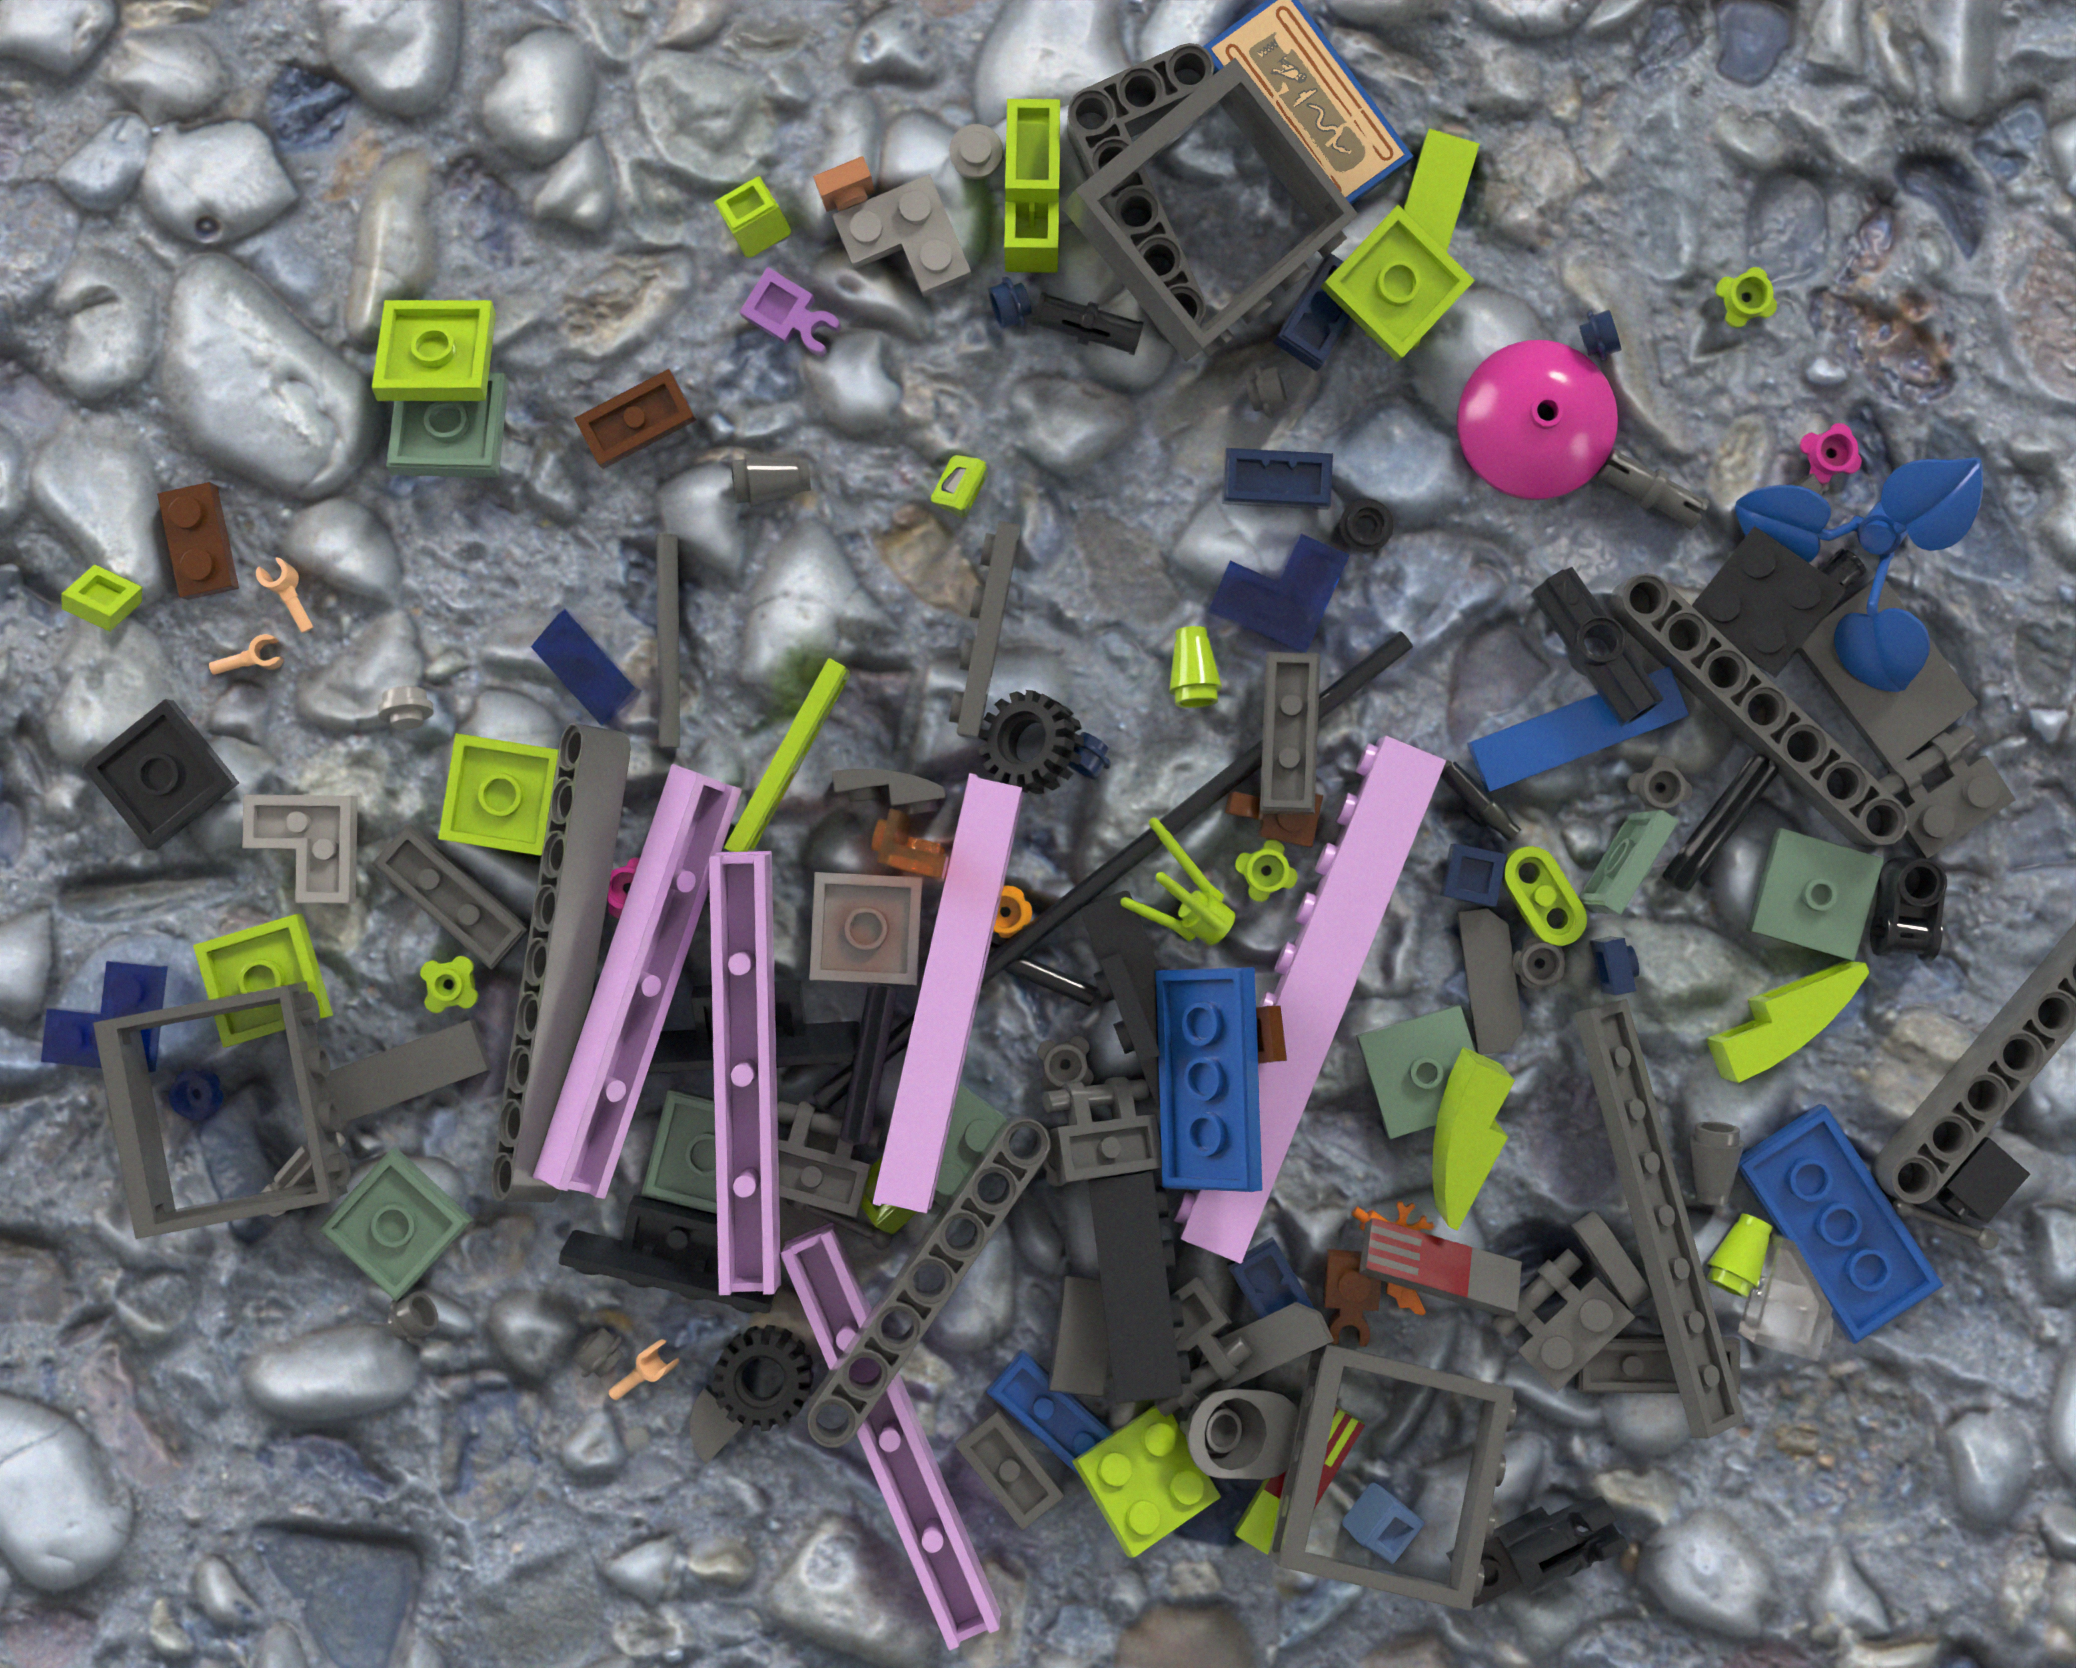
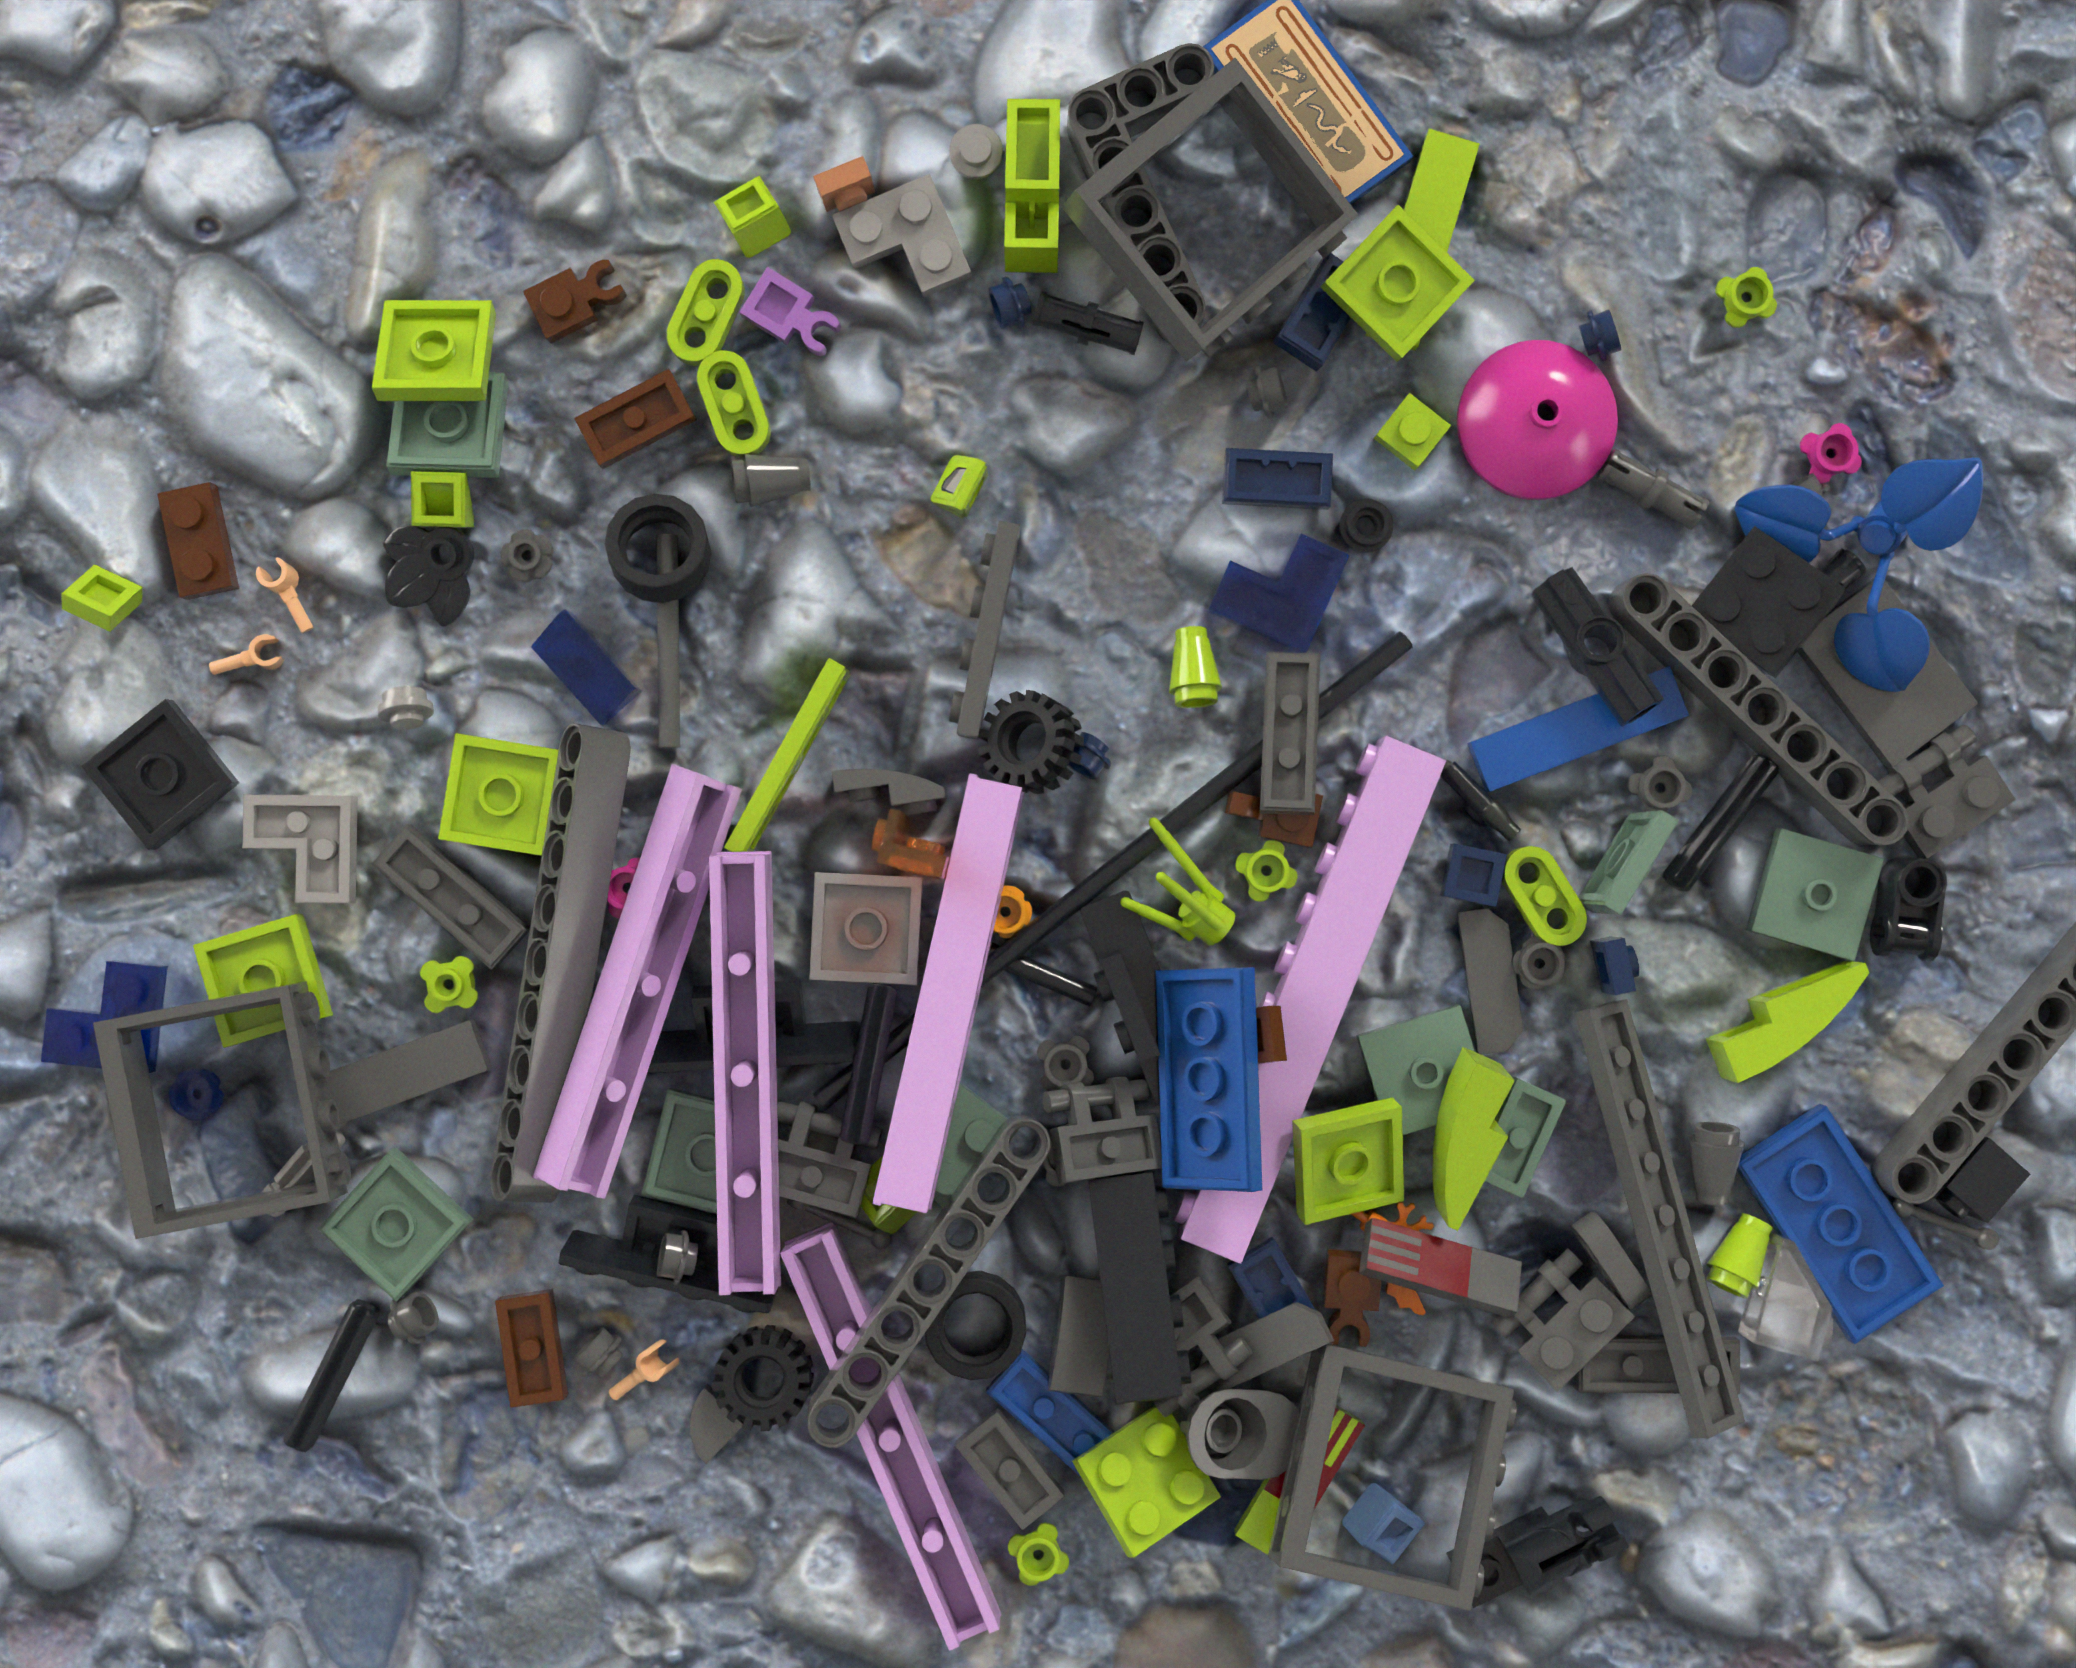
(331, 1375): none -> black axle
(422, 574): none -> black plate
(441, 499): none -> lime slope
(531, 1348): none -> reddish brown plate
(541, 559): none -> dark grey plate
(565, 303): none -> reddish brown plate
(648, 511): none -> black tyre
(676, 1256): none -> dark grey plate
(701, 313): none -> lime plate
(733, 406): none -> lime plate
(996, 1361): none -> black tyre
(1033, 1569): none -> lime plate
(1348, 1160): none -> lime plate
(1412, 431): none -> lime plate
(1529, 1121): none -> sand green plate

